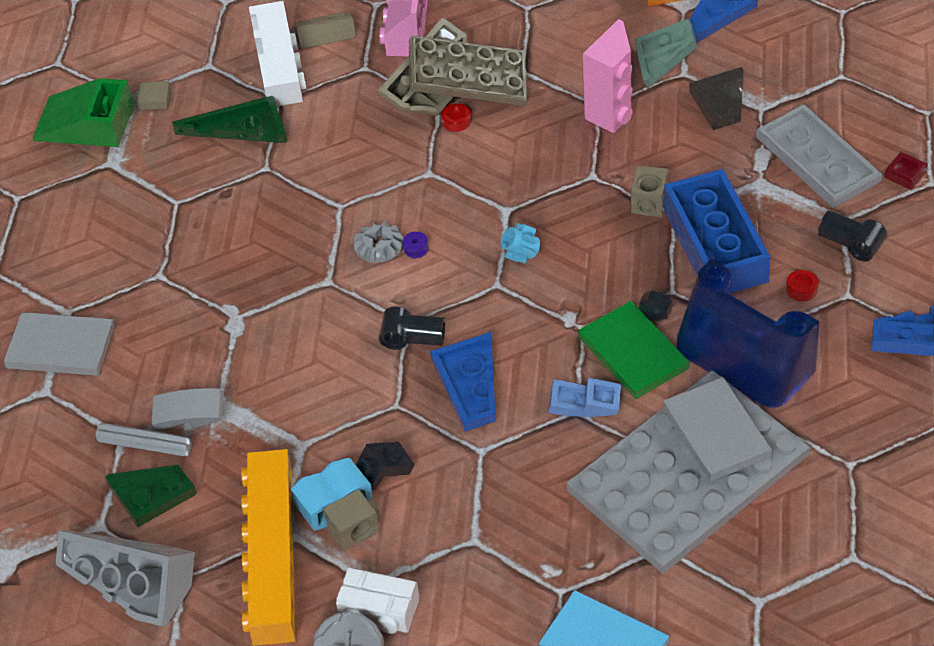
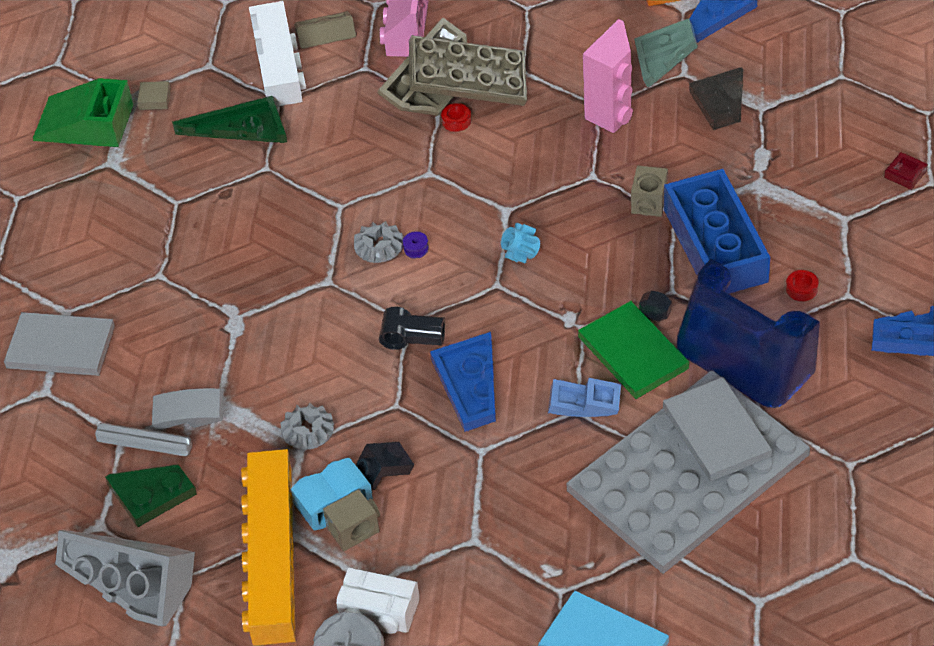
(298, 435): none -> light grey gear
(818, 156): light grey tile -> none
(860, 238): black piece -> none

